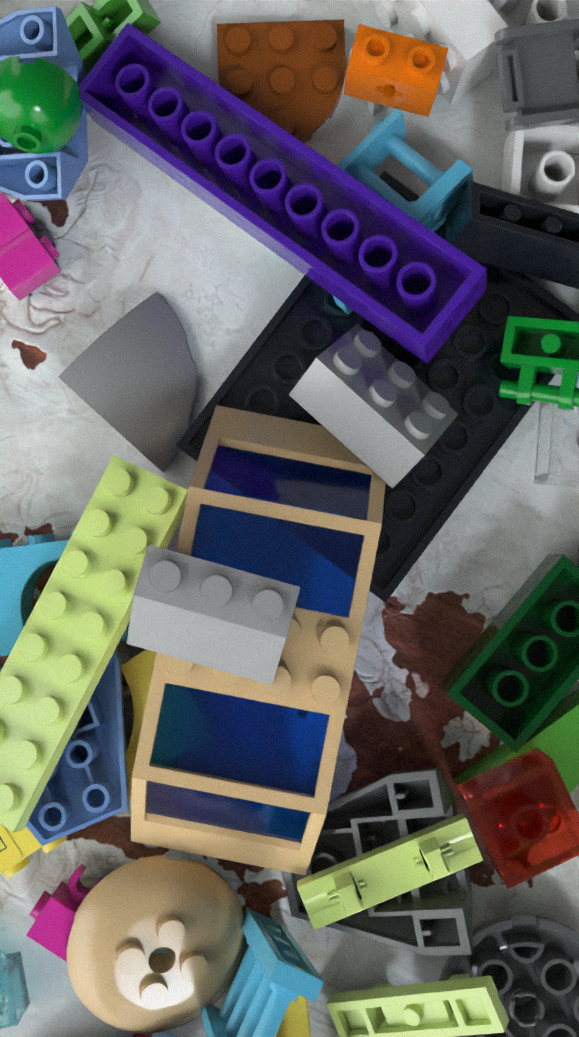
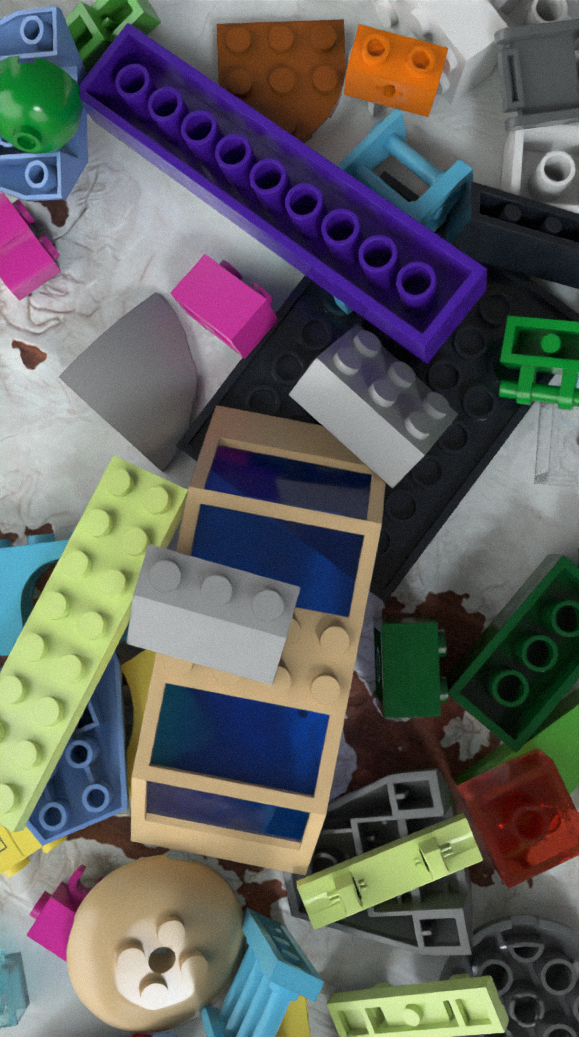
(225, 304): none -> dark pink brick
(408, 666): none -> dark green brick

